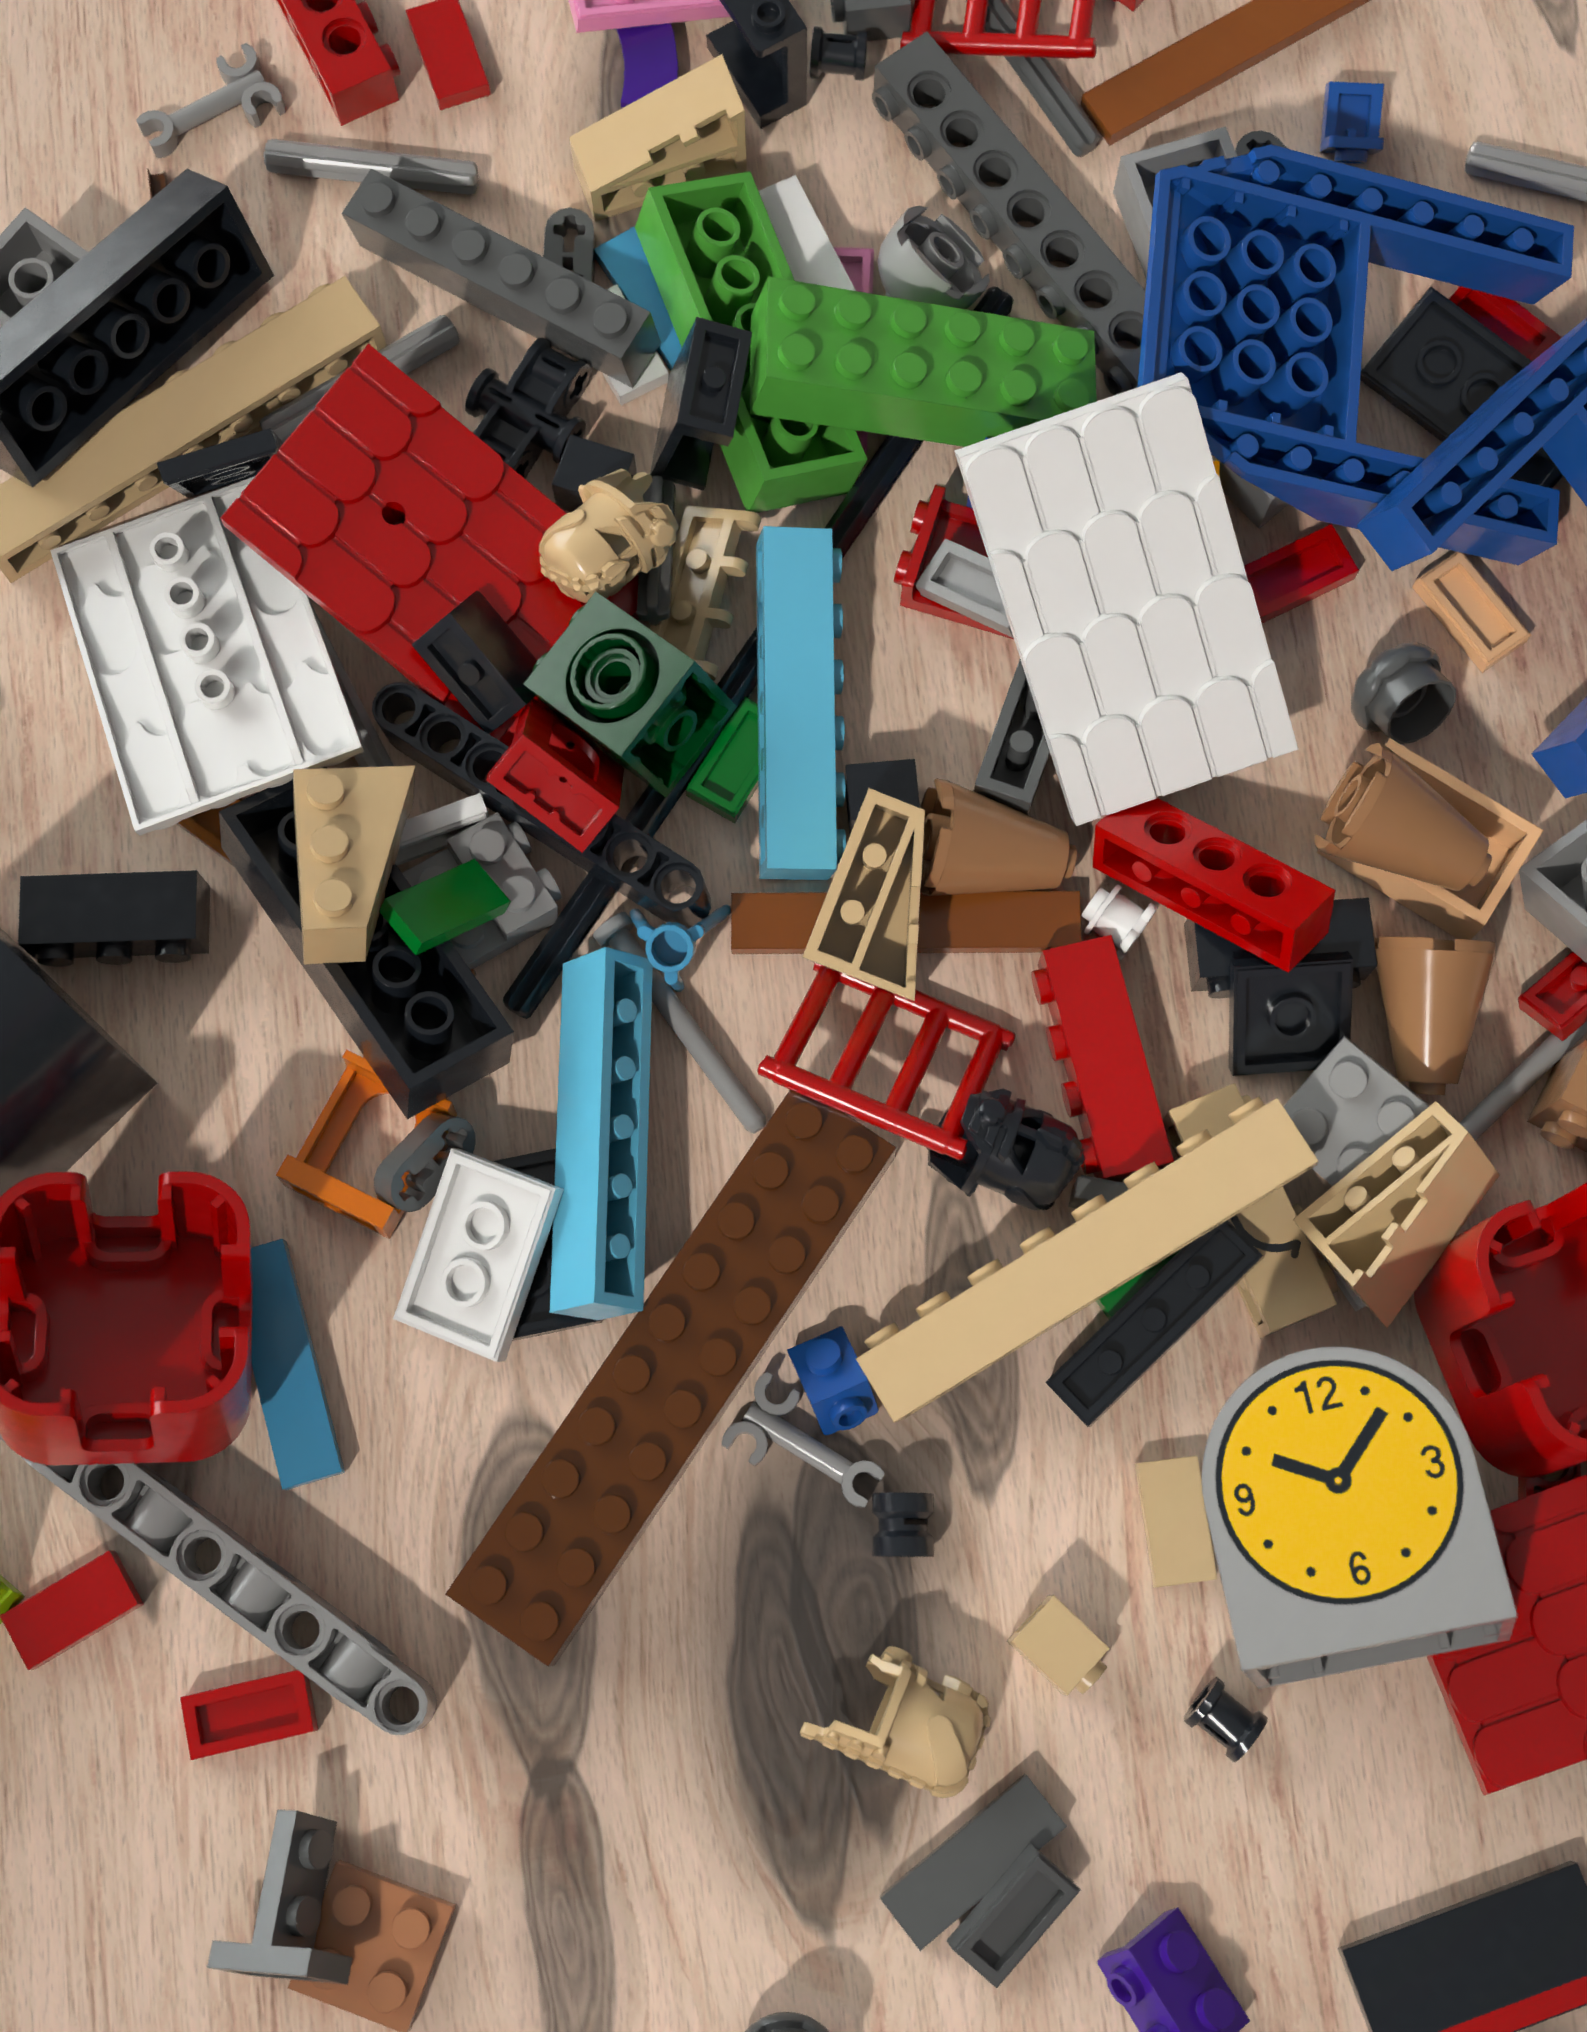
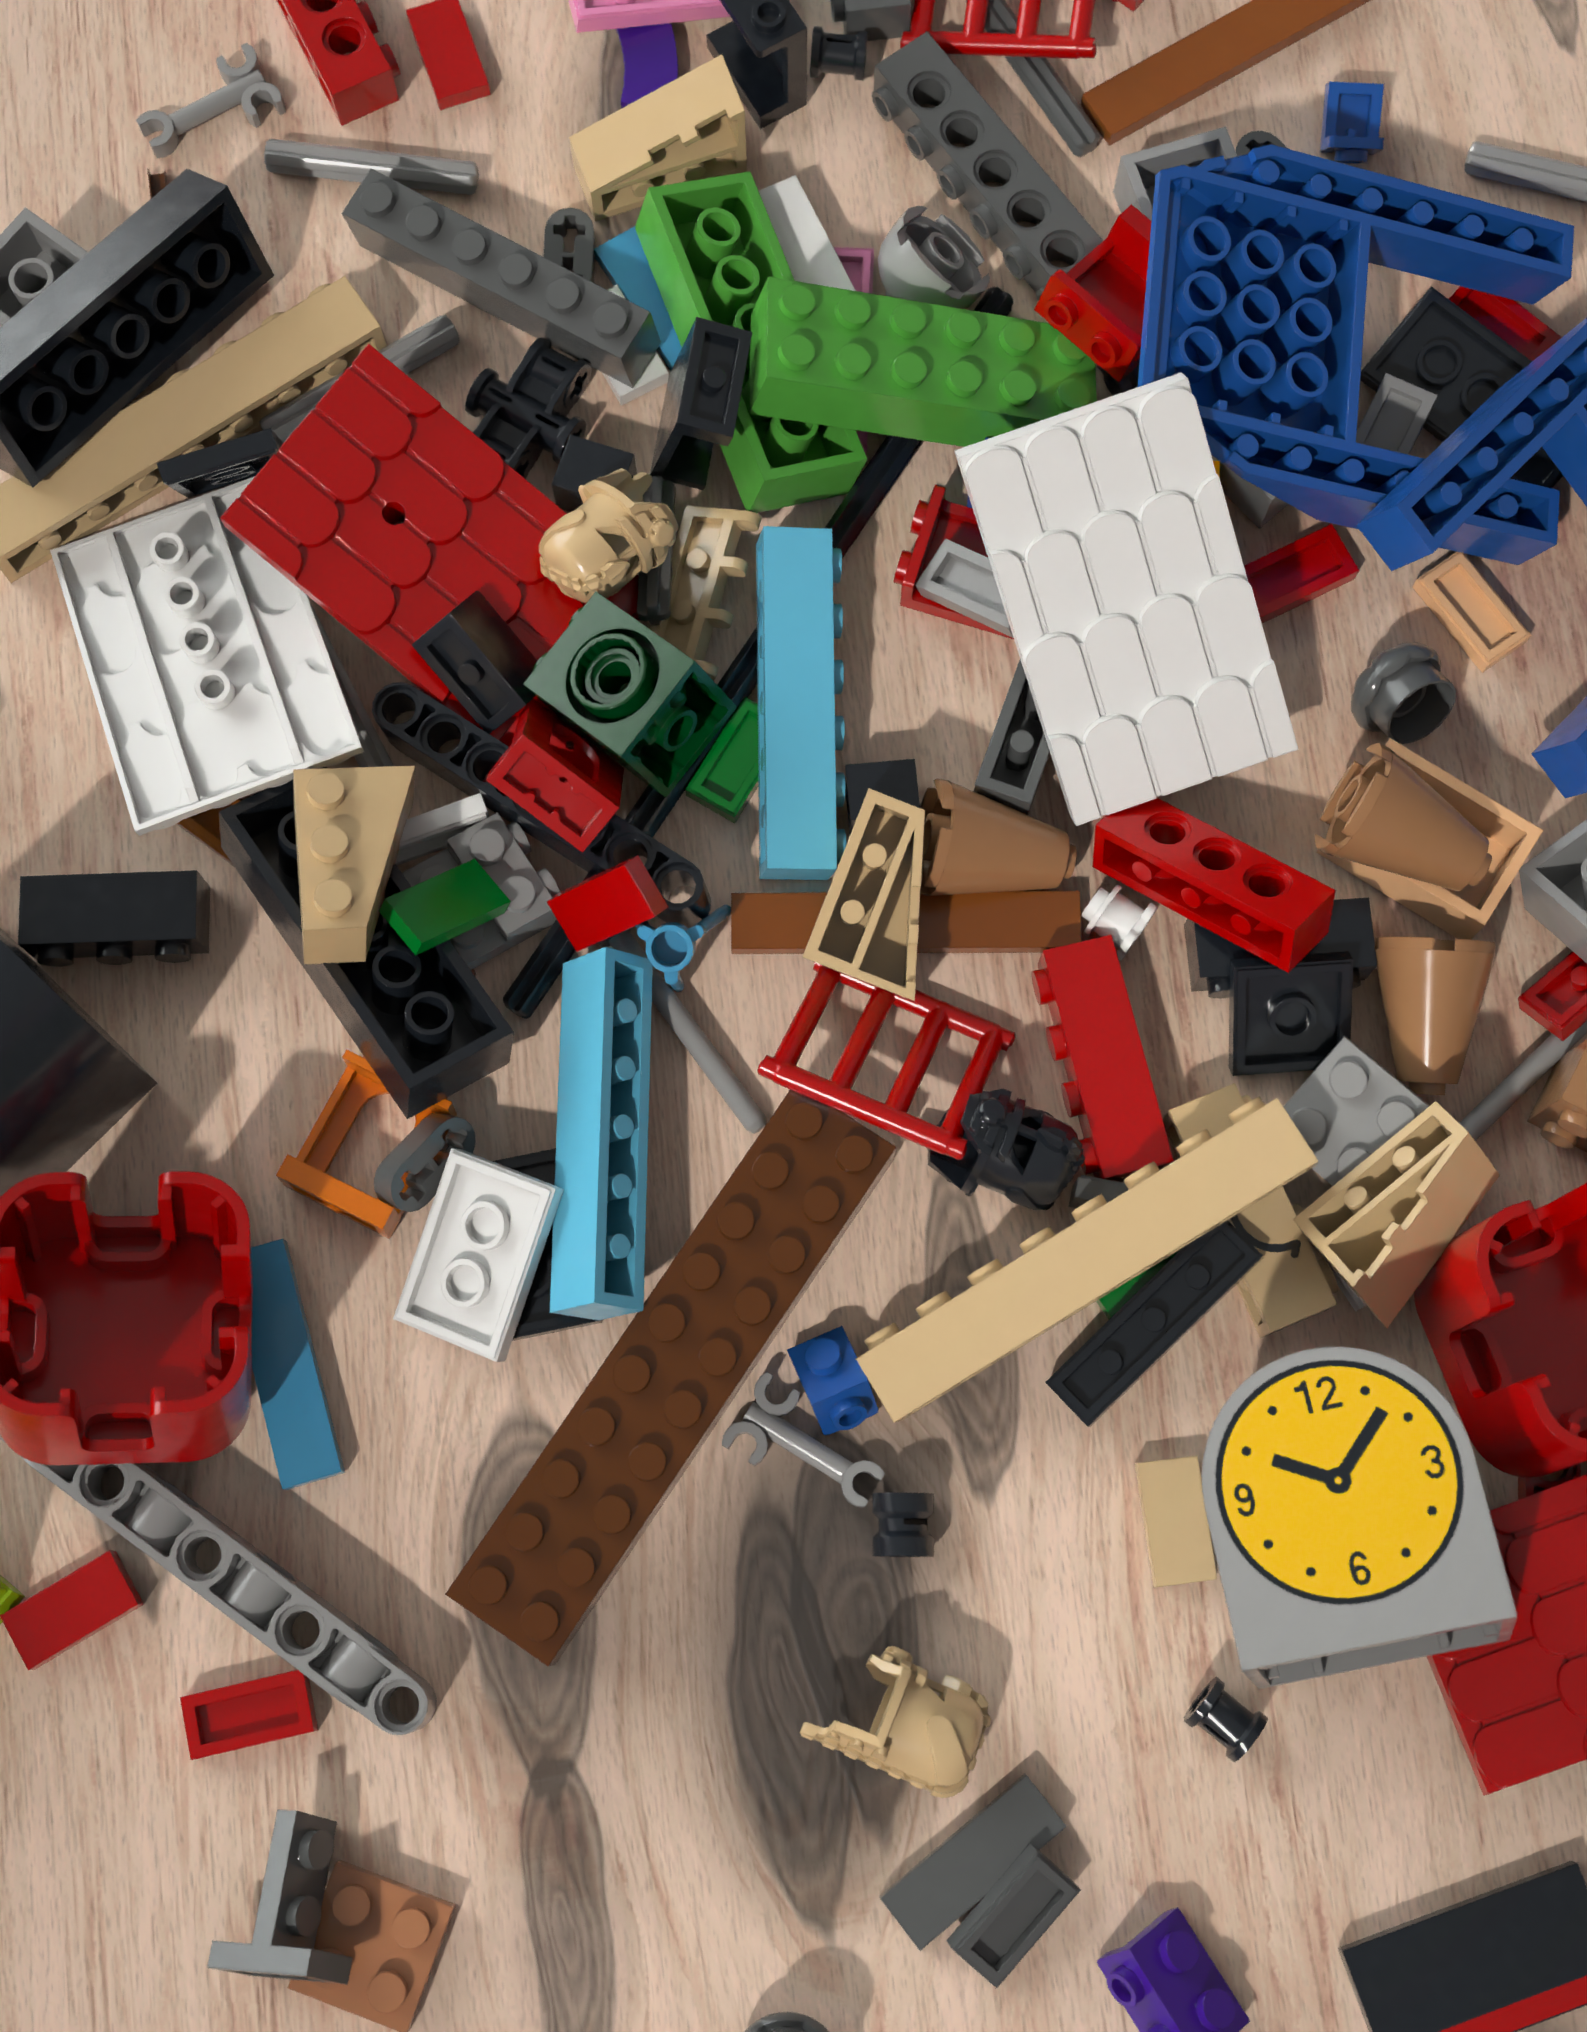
(607, 903): none -> red tile
(1060, 1647): tan brick -> none
(1104, 296): none -> red panel
(1395, 415): none -> light grey tile

